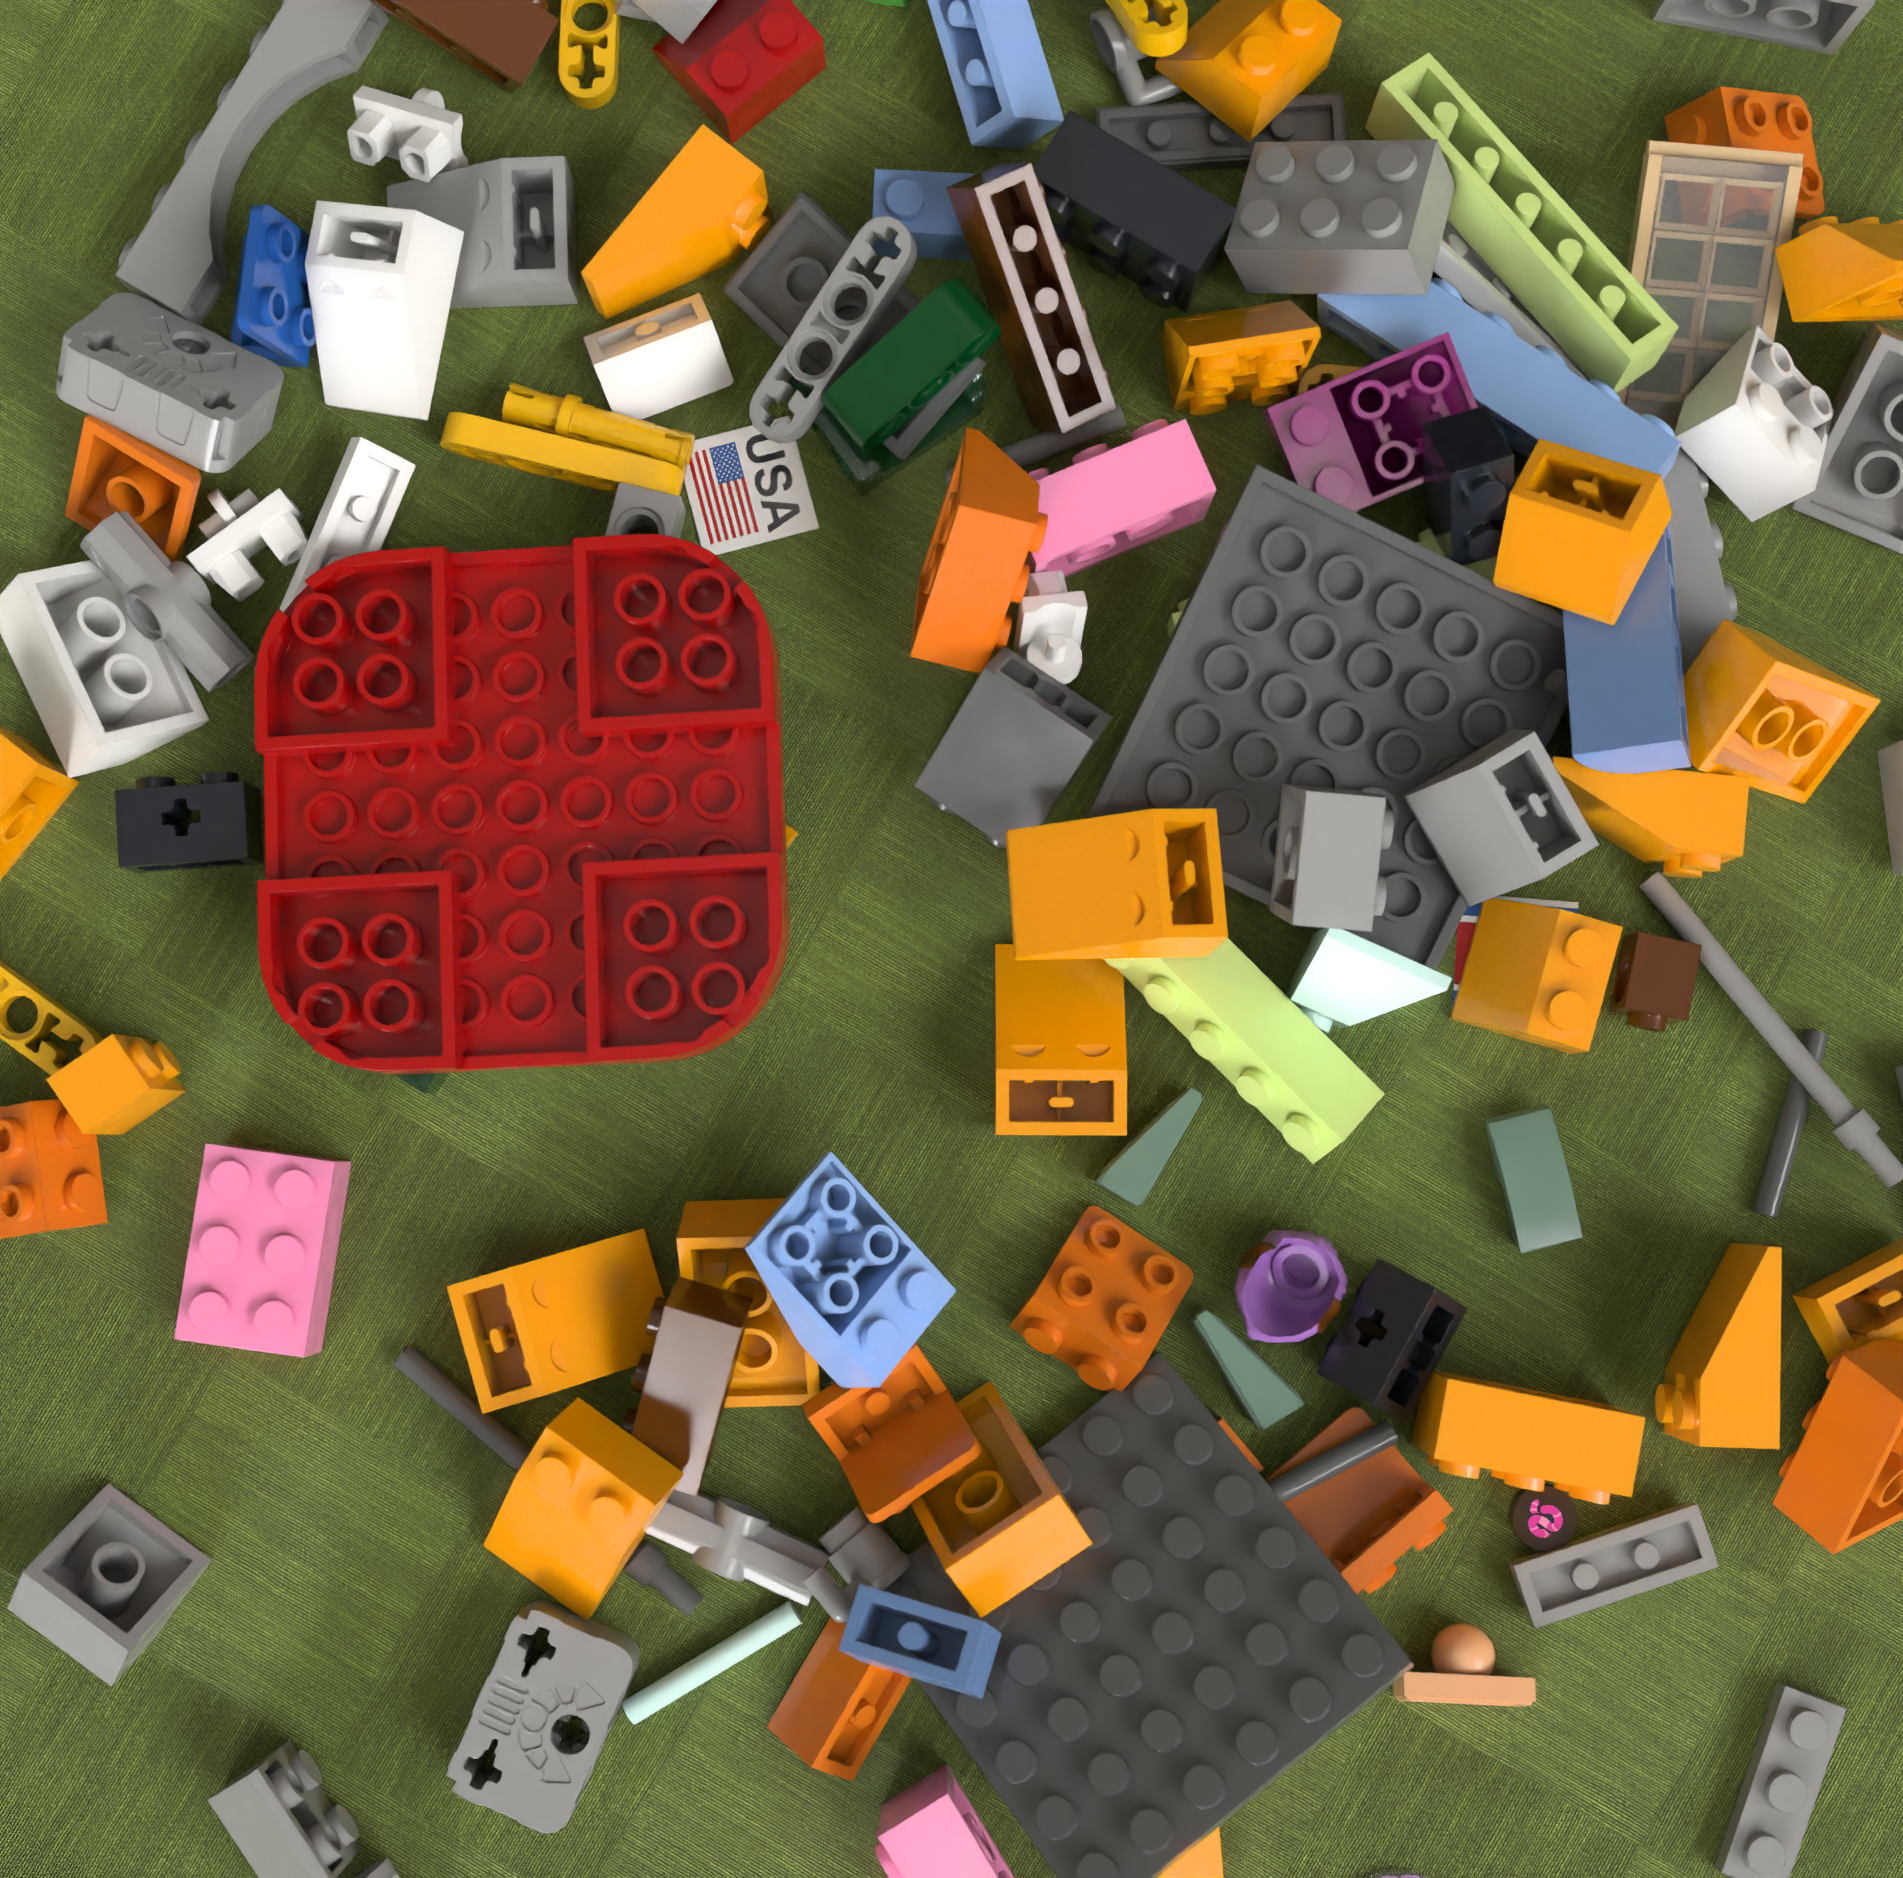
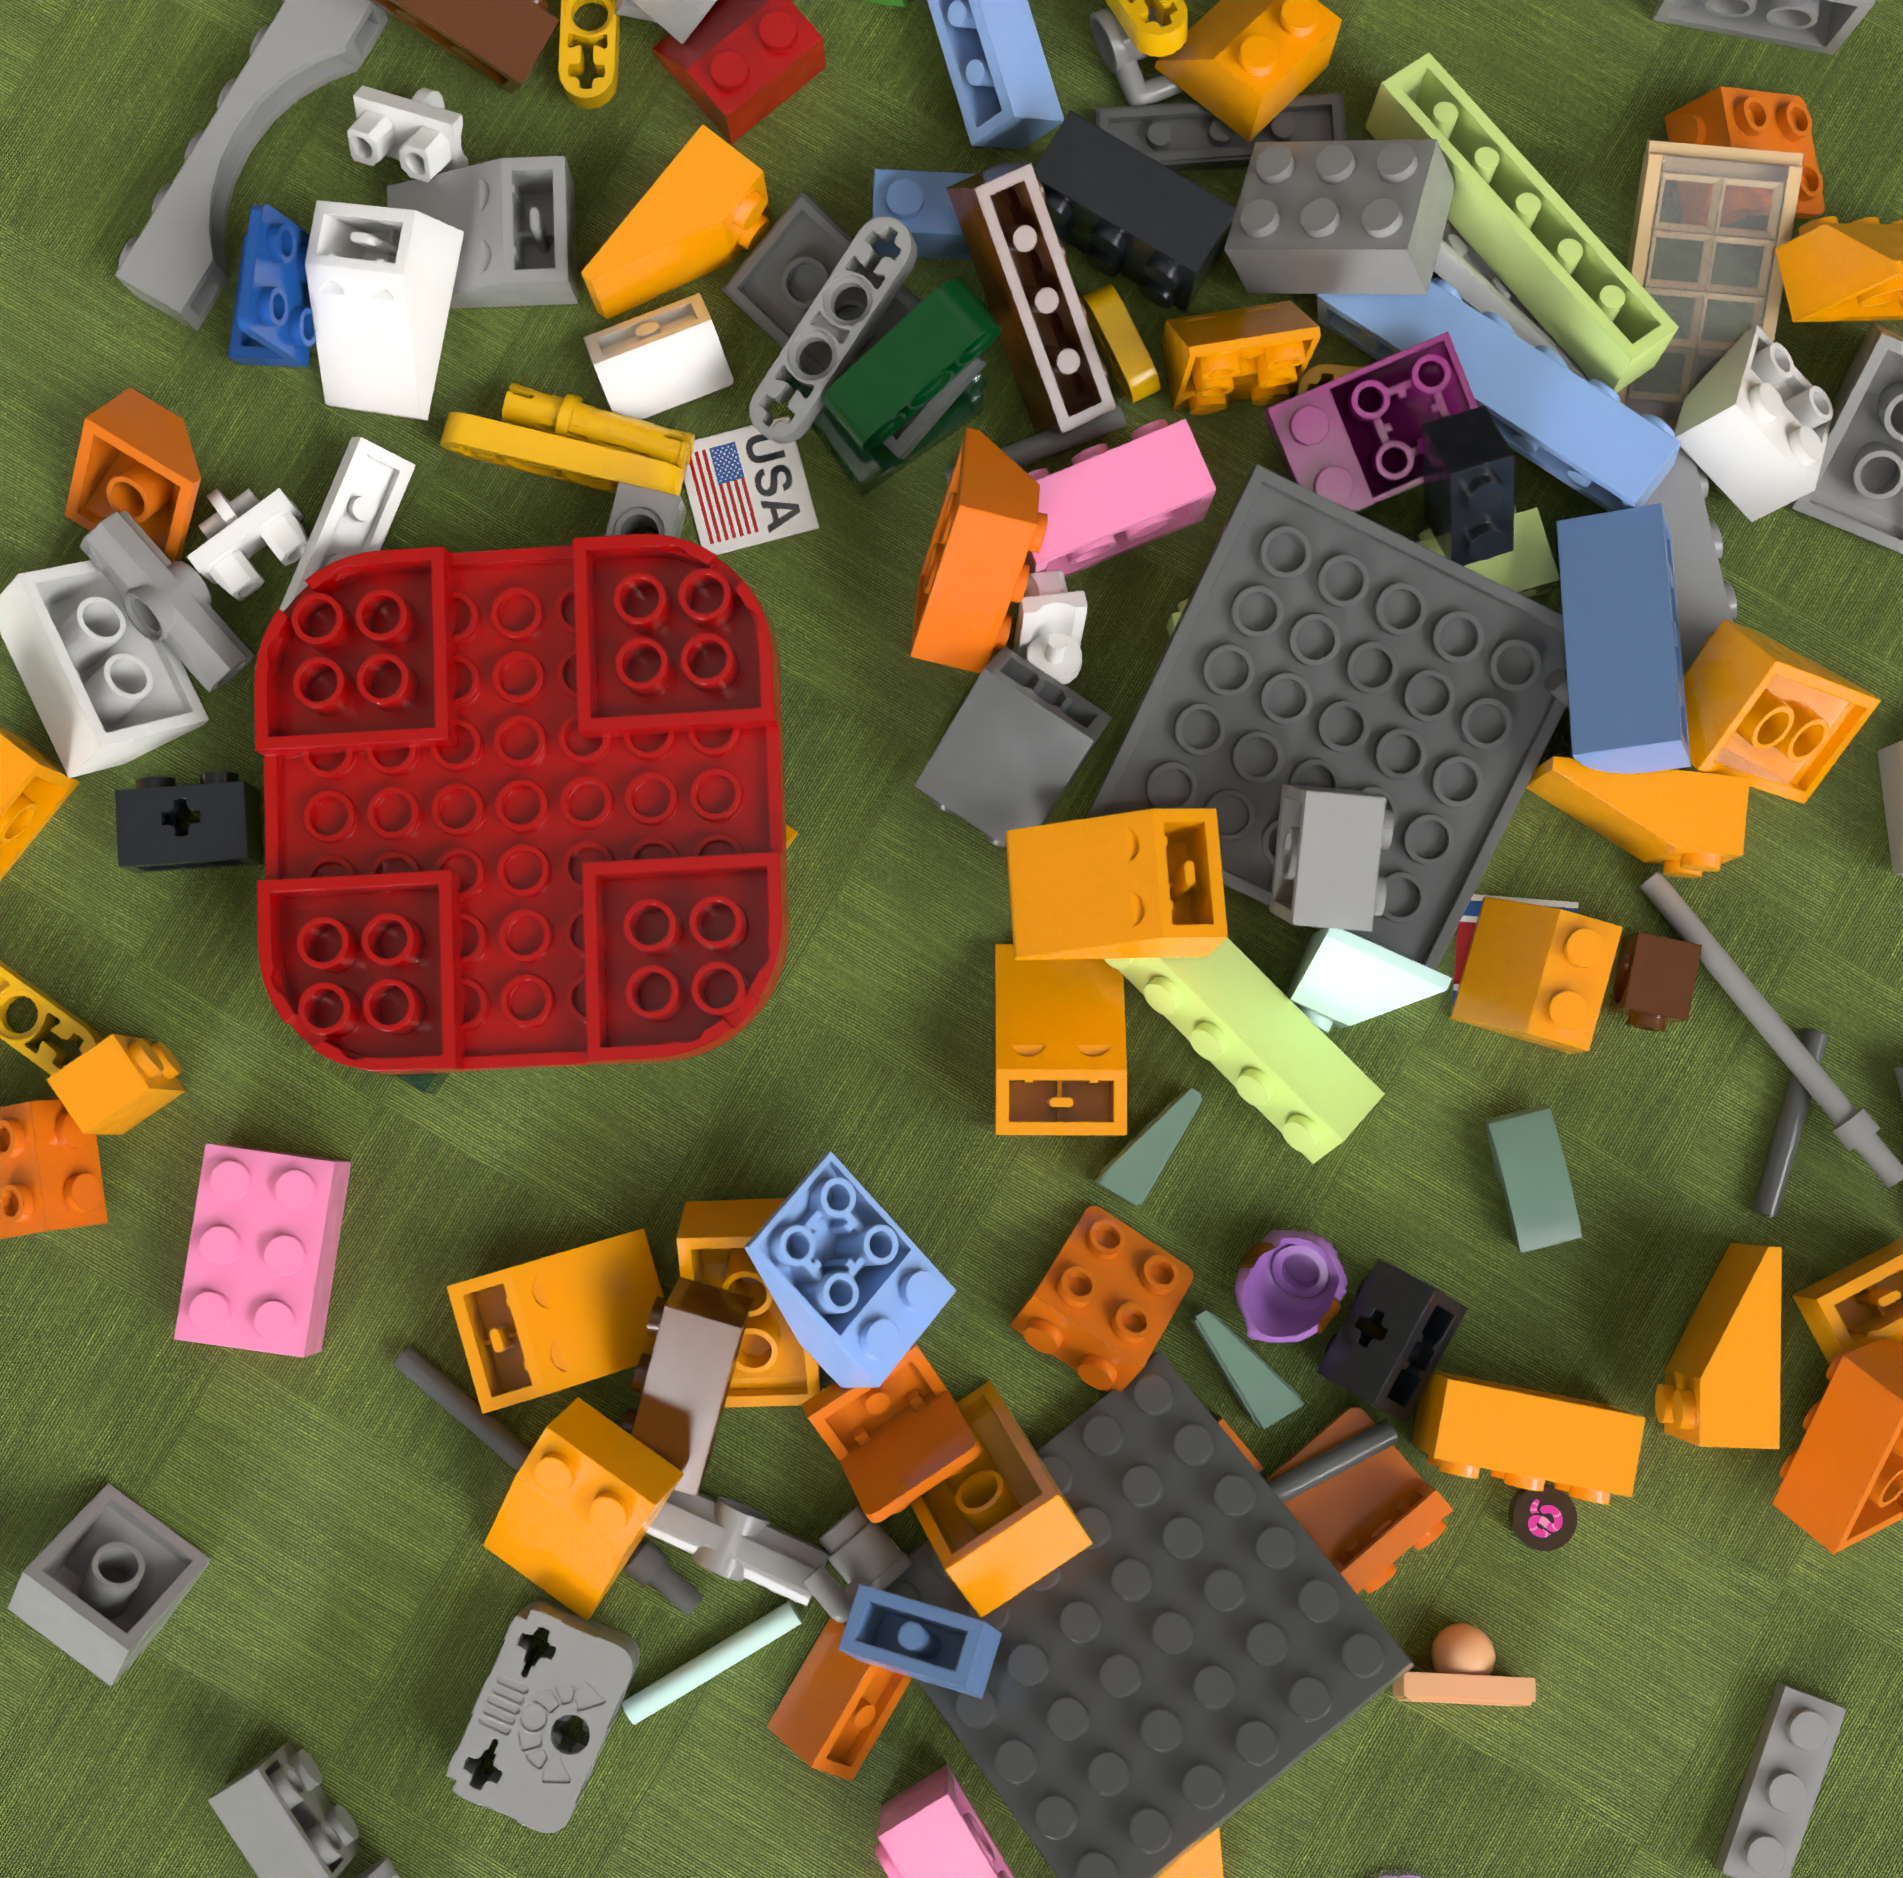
(168, 382): light grey axle -> none
(1120, 344): none -> yellow beam
(1501, 818): light grey slope -> none
(1580, 530): light orange slope -> none
(1613, 1564): light grey plate -> none

